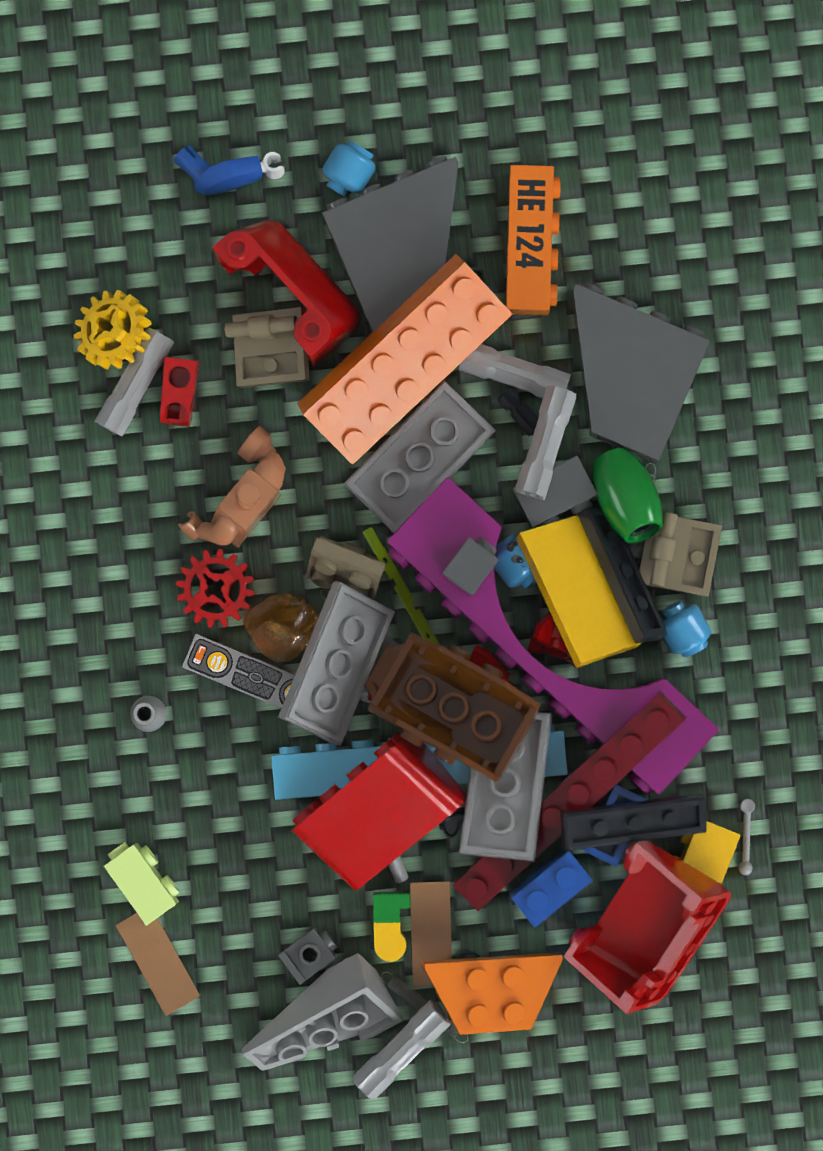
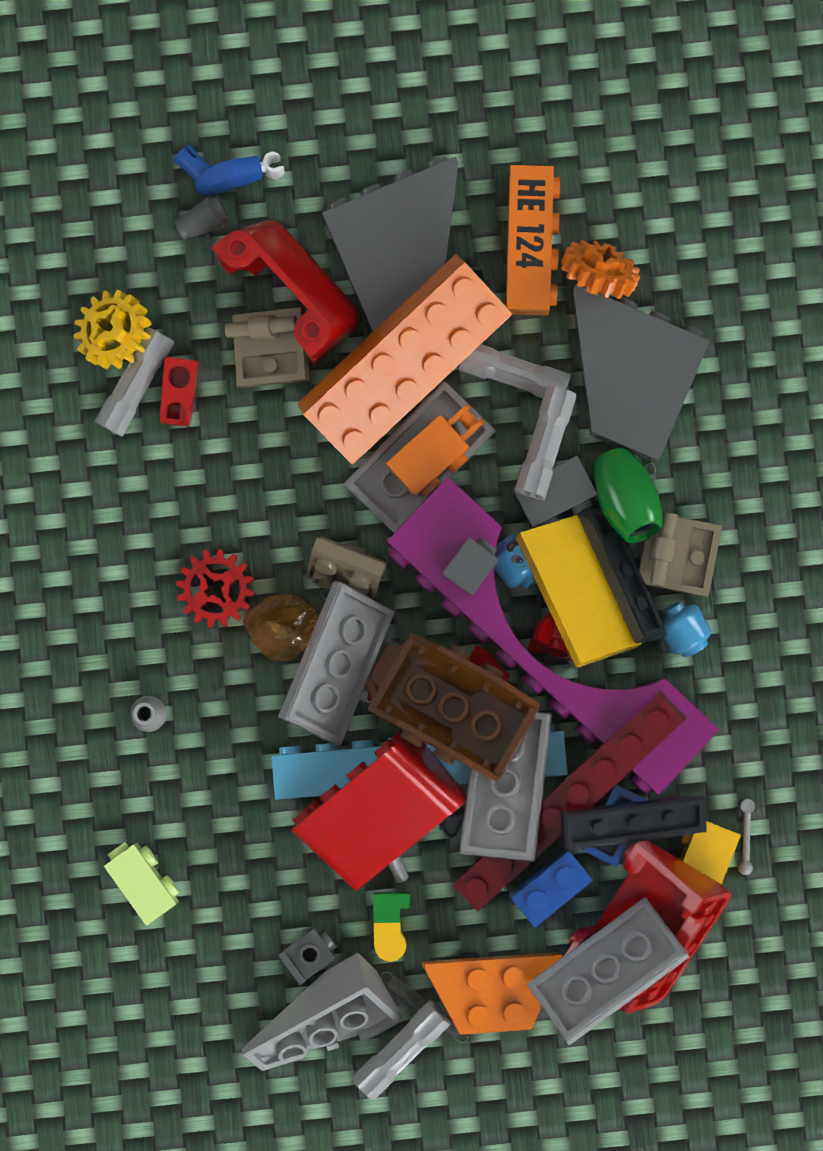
(158, 963): medium nougat sticker -> none
(203, 218): none -> dark grey cone
(238, 671): tile -> none
(248, 498): nougat torso -> none
(349, 168): dark azure head -> none
(401, 587): lime piece -> none
(429, 926): medium nougat sticker -> none
(433, 453): none -> orange brick
(521, 412): black axle -> none
(600, 269): none -> orange gear
(607, 970): none -> light grey tile

